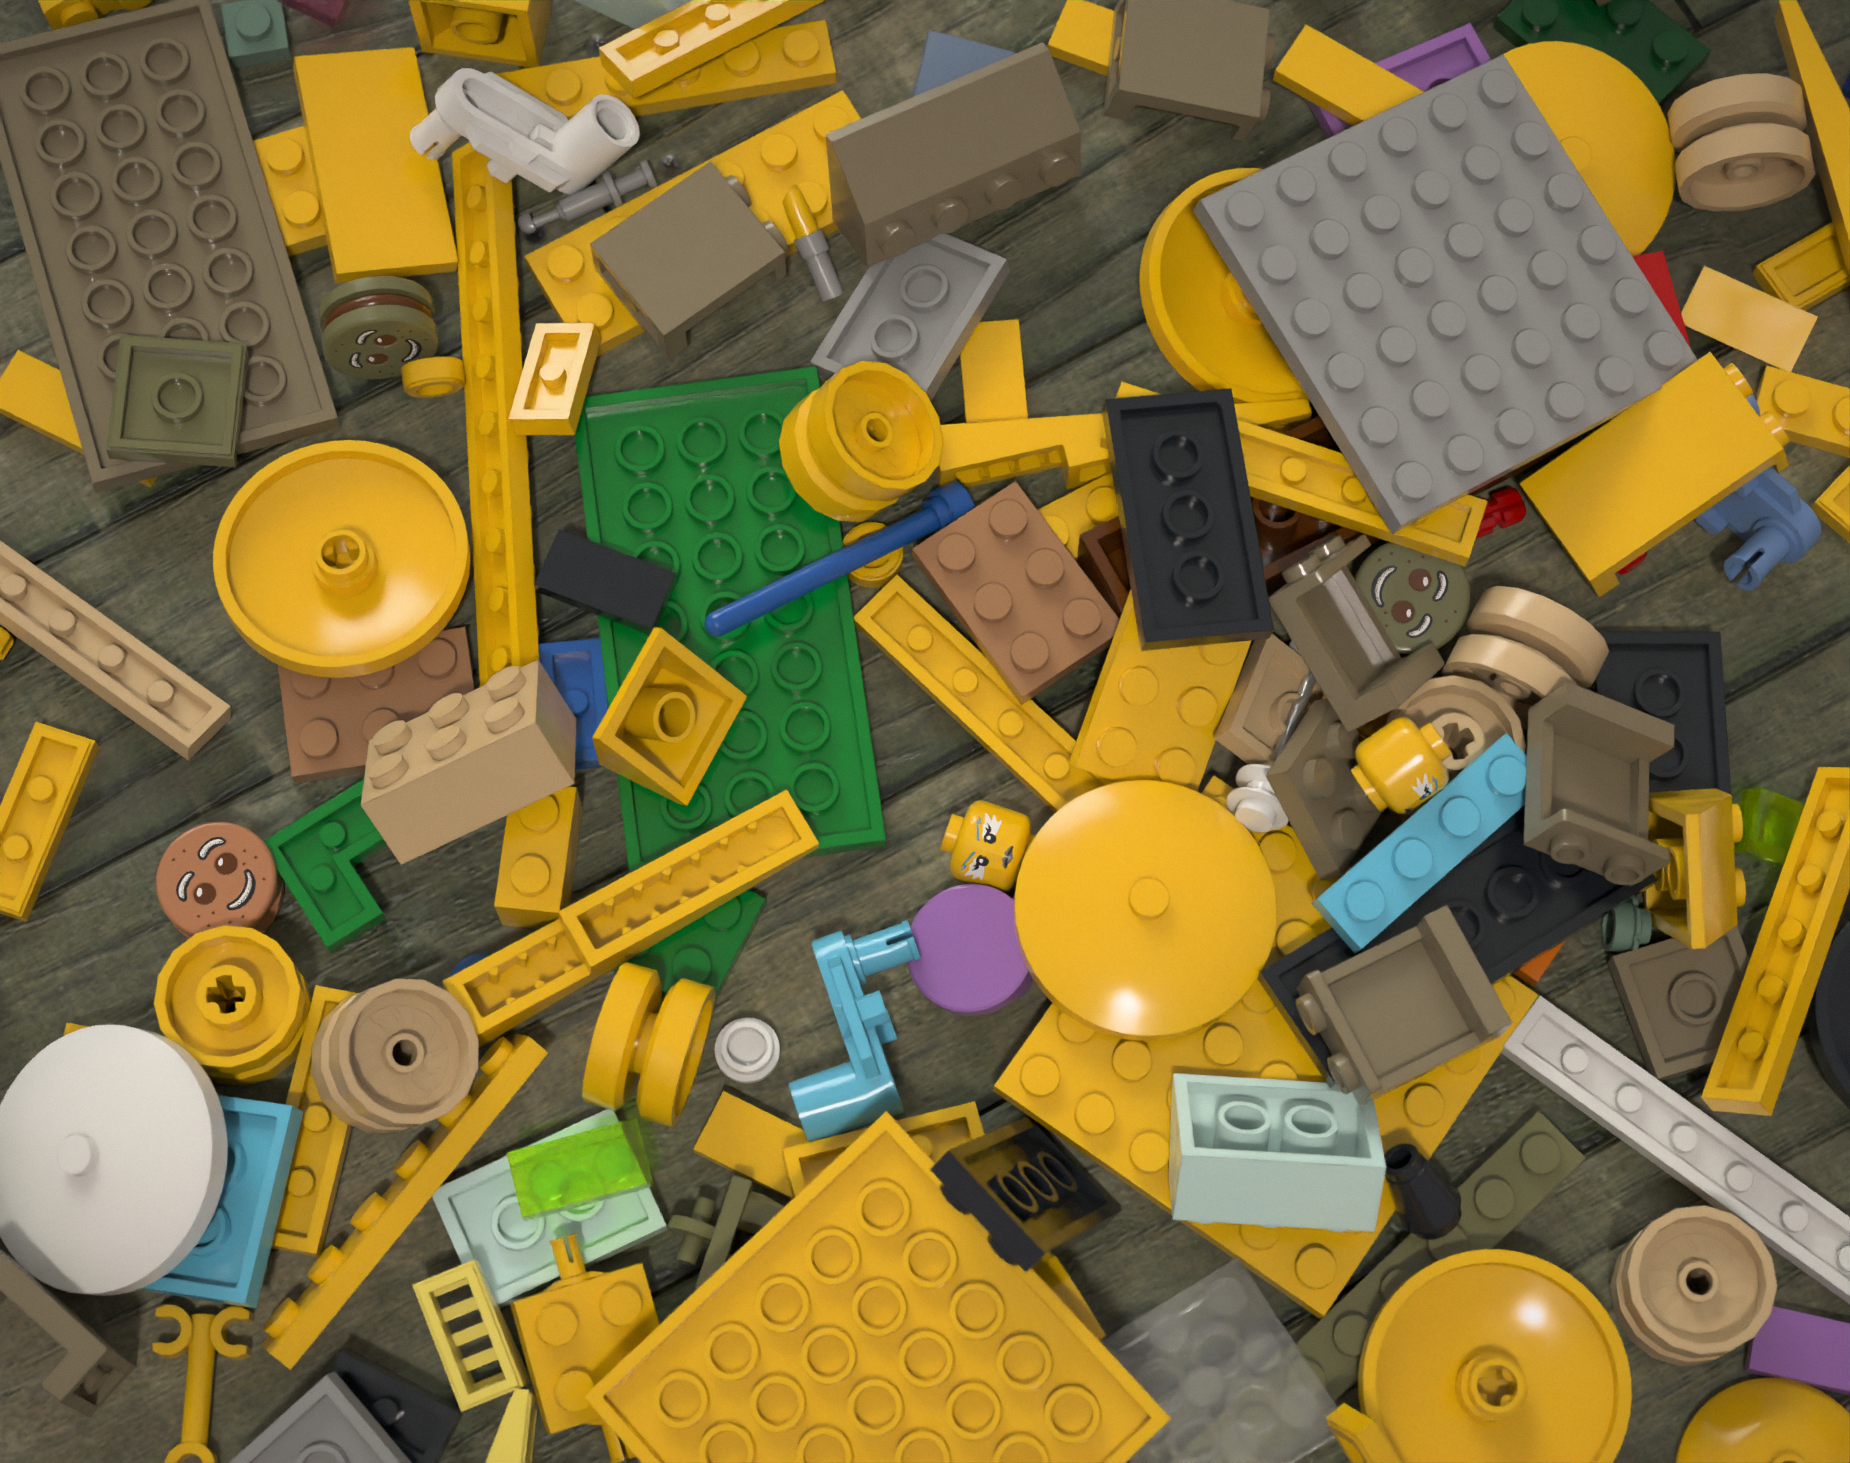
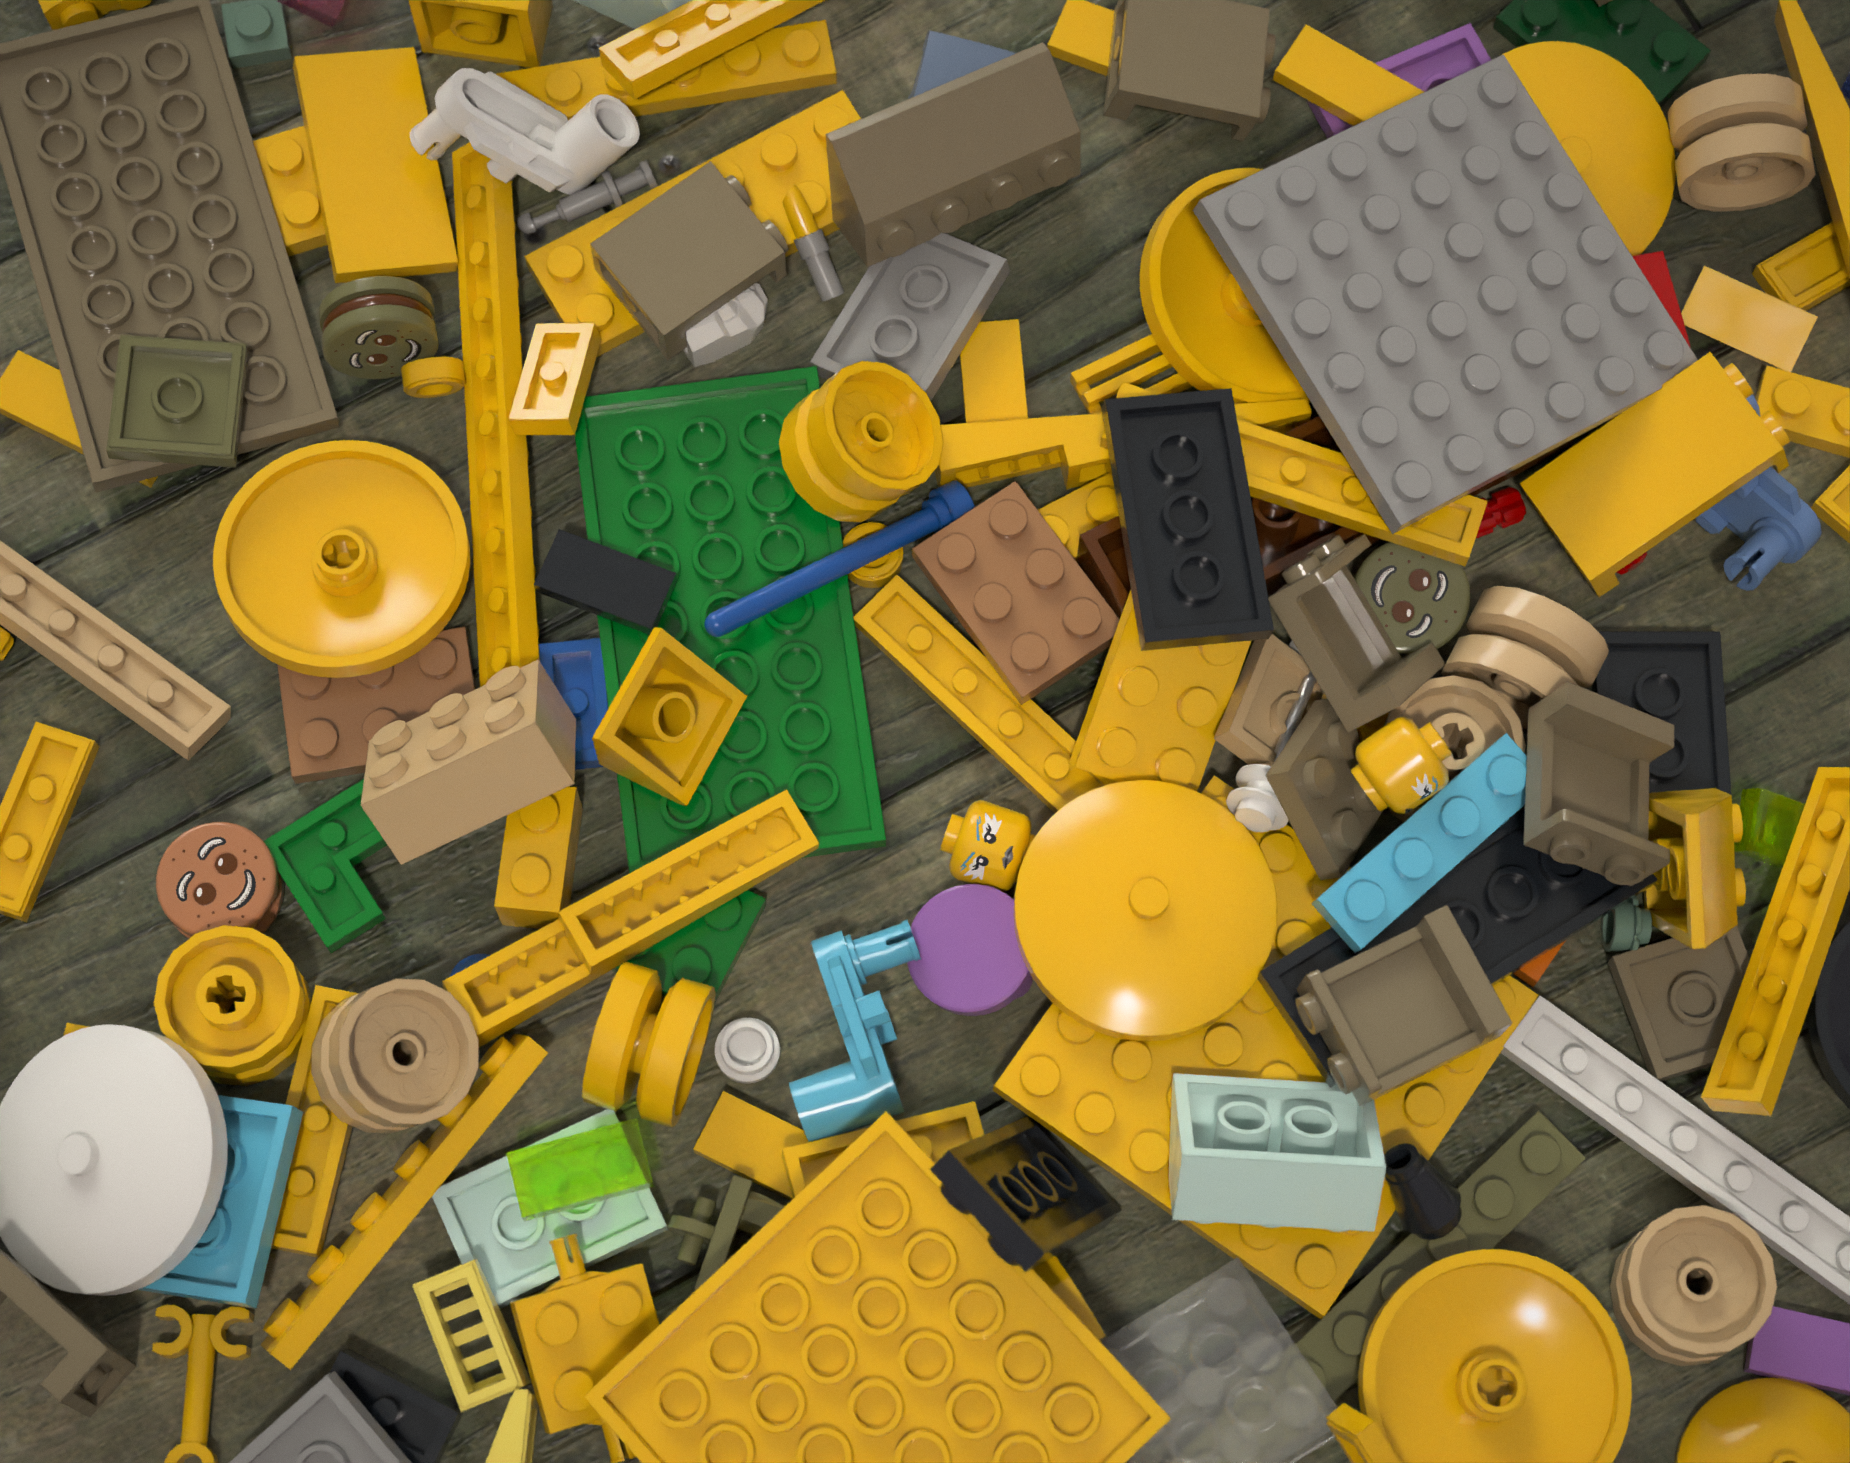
(728, 327): none -> white rock
(1117, 361): none -> yellow tile

